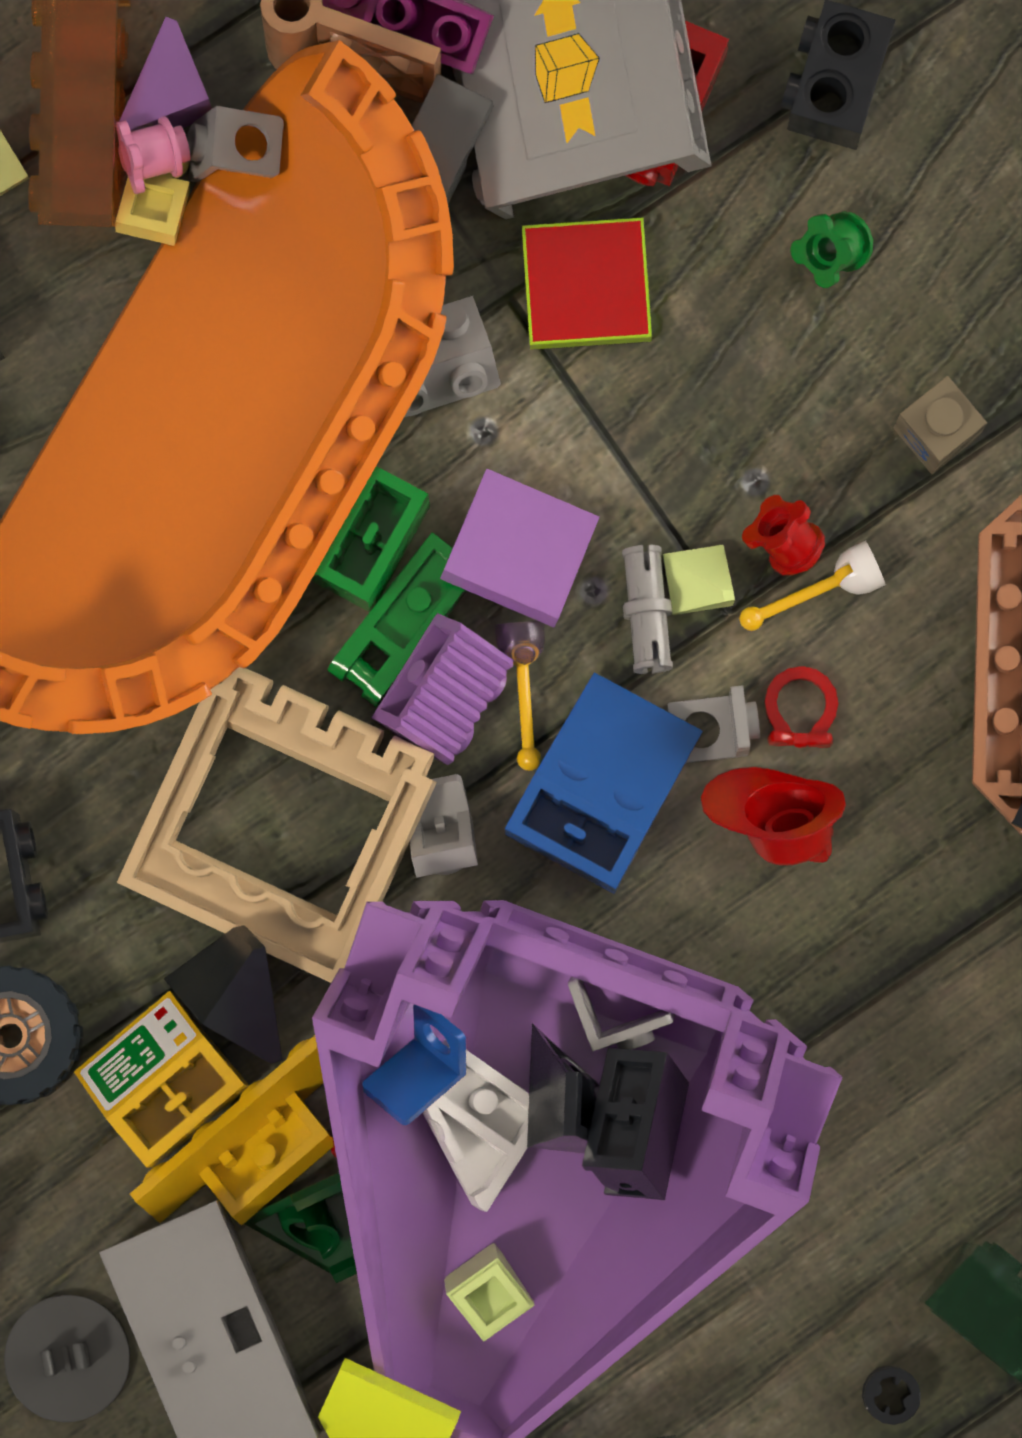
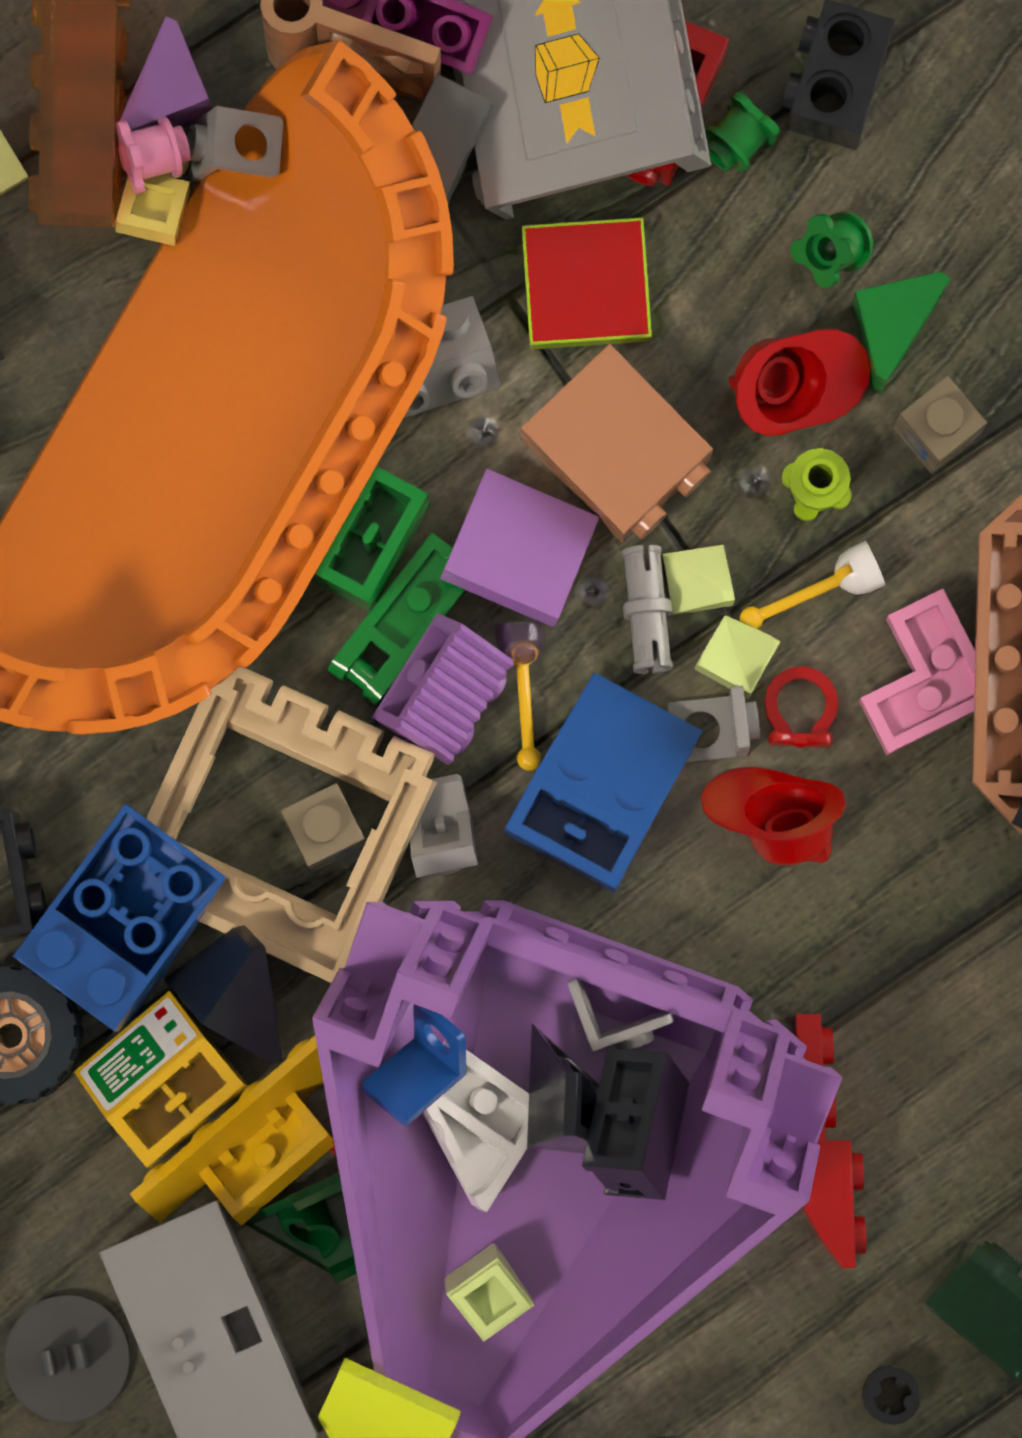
(121, 919): none -> blue slope
(324, 827): none -> dark tan brick
(618, 445): none -> nougat brick
(737, 655): none -> yellowish green slope
(739, 134): none -> green brick
(786, 535): red brick -> none
(800, 380): none -> red piece
(809, 498): none -> lime brick
(837, 1168): none -> red slope
(891, 319): none -> green slope
(940, 680): none -> bright pink plate

